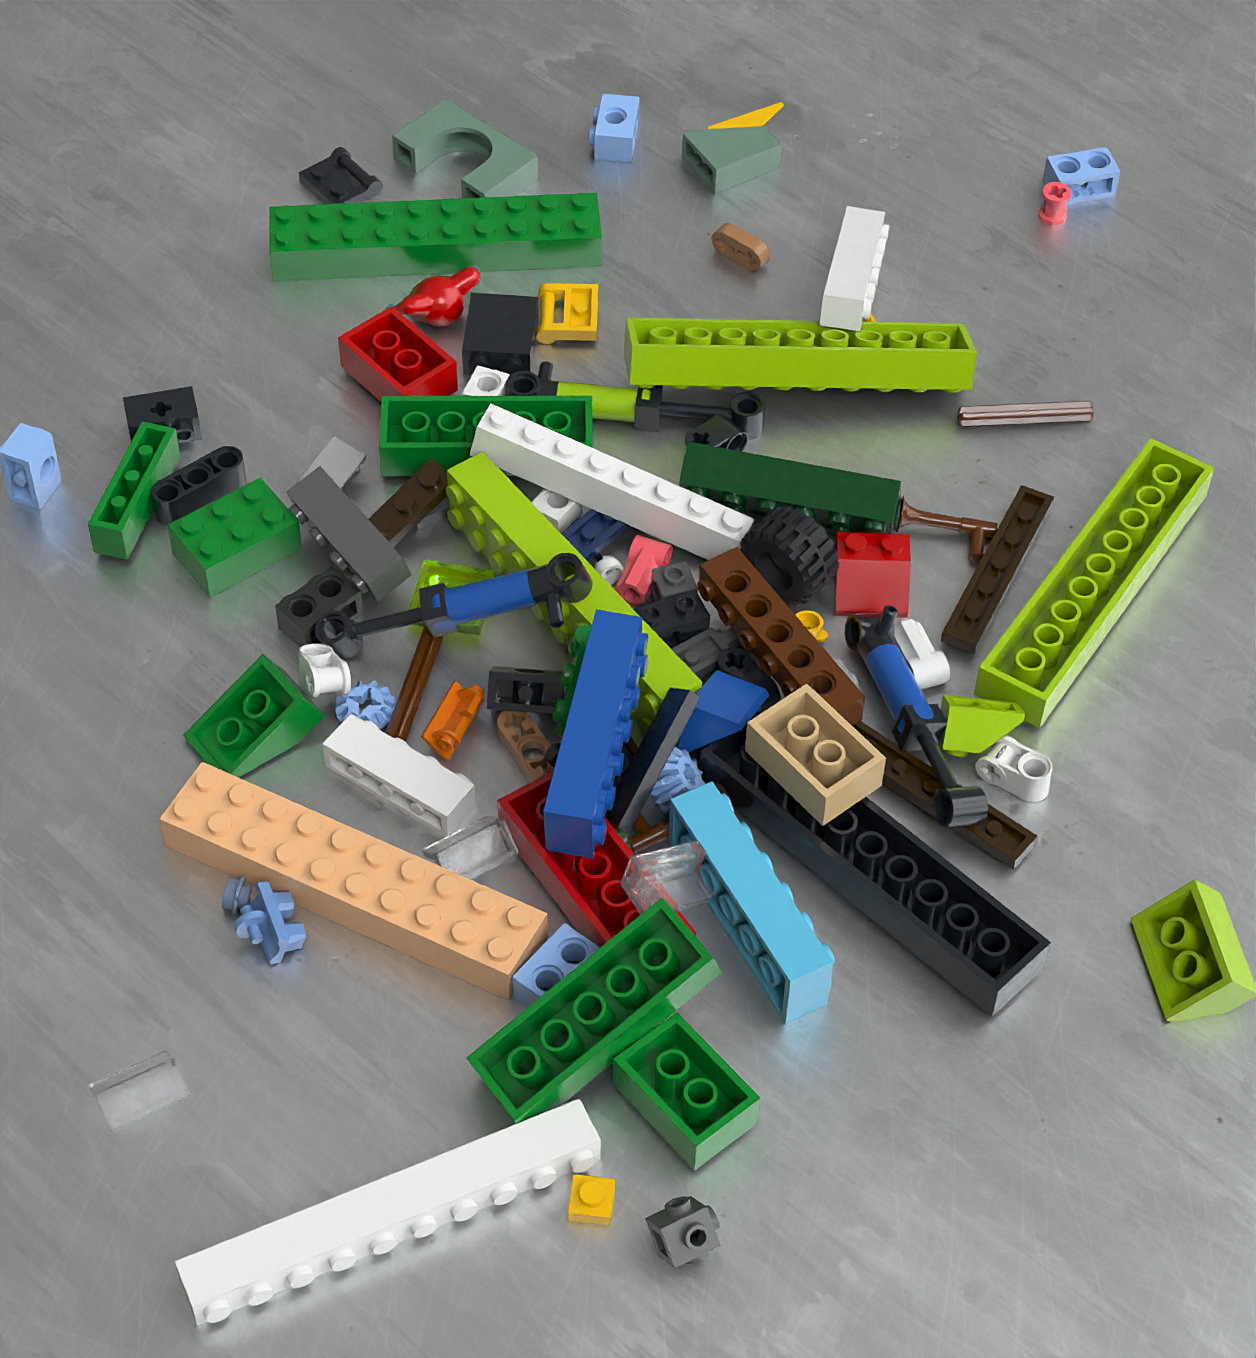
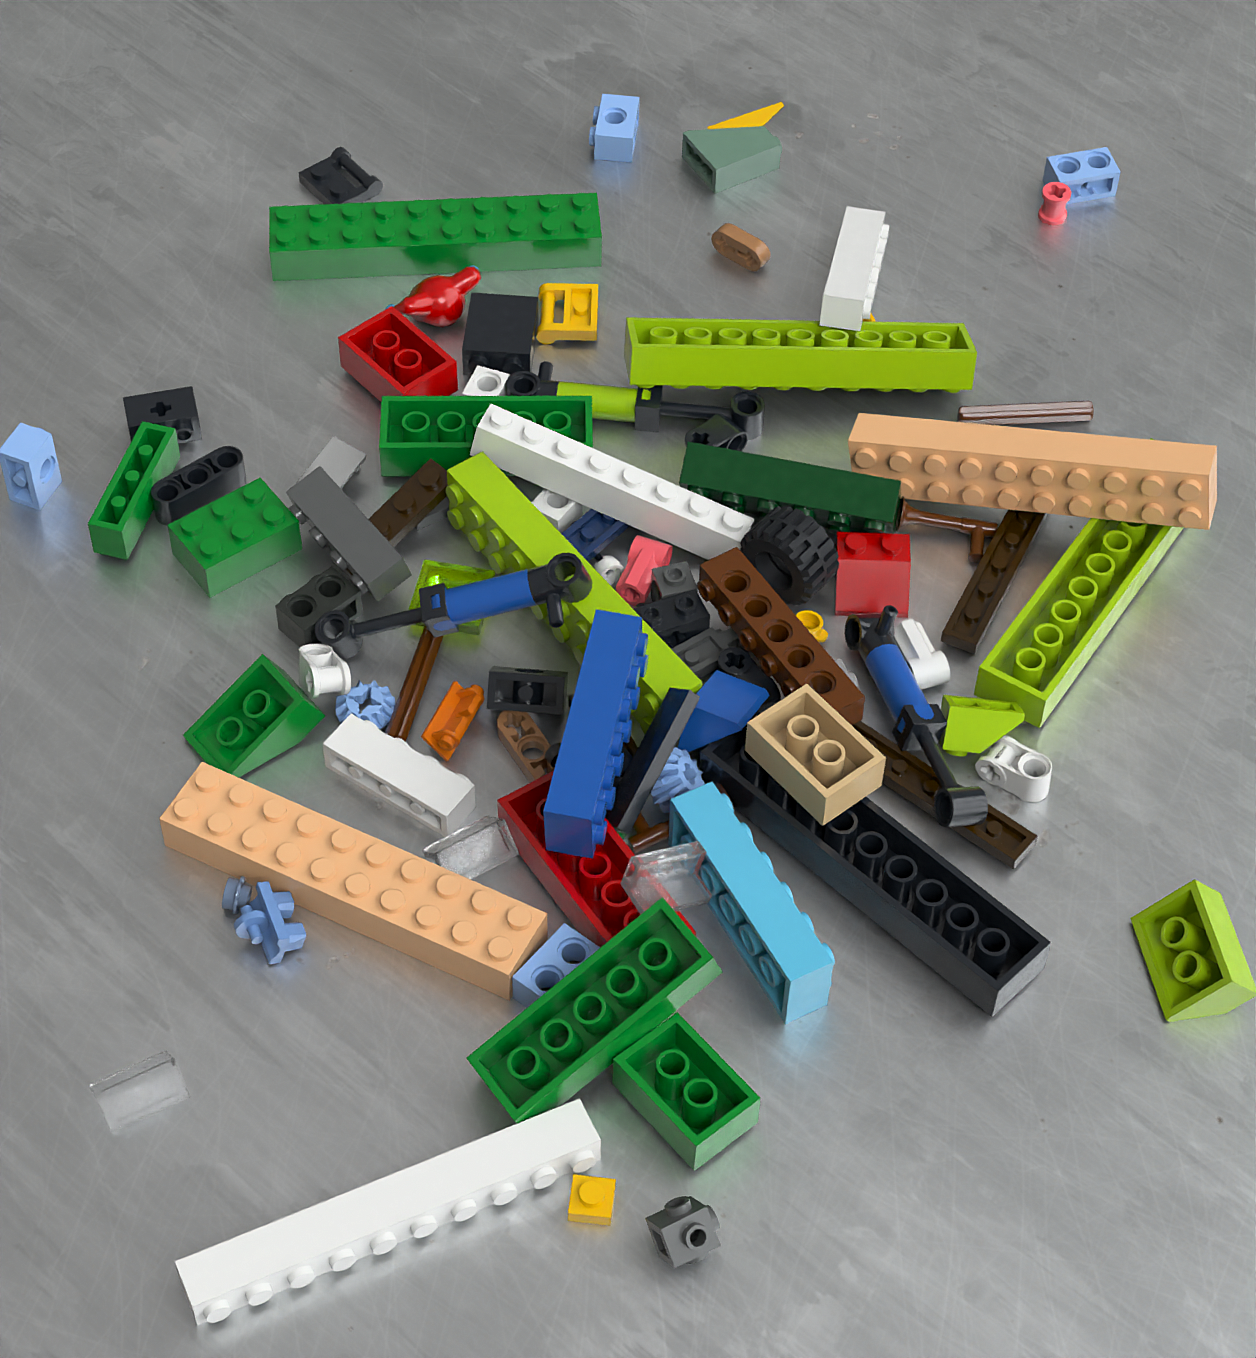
(451, 129): sand green arch -> none
(570, 676): green plate -> none
(1040, 470): none -> light nougat brick

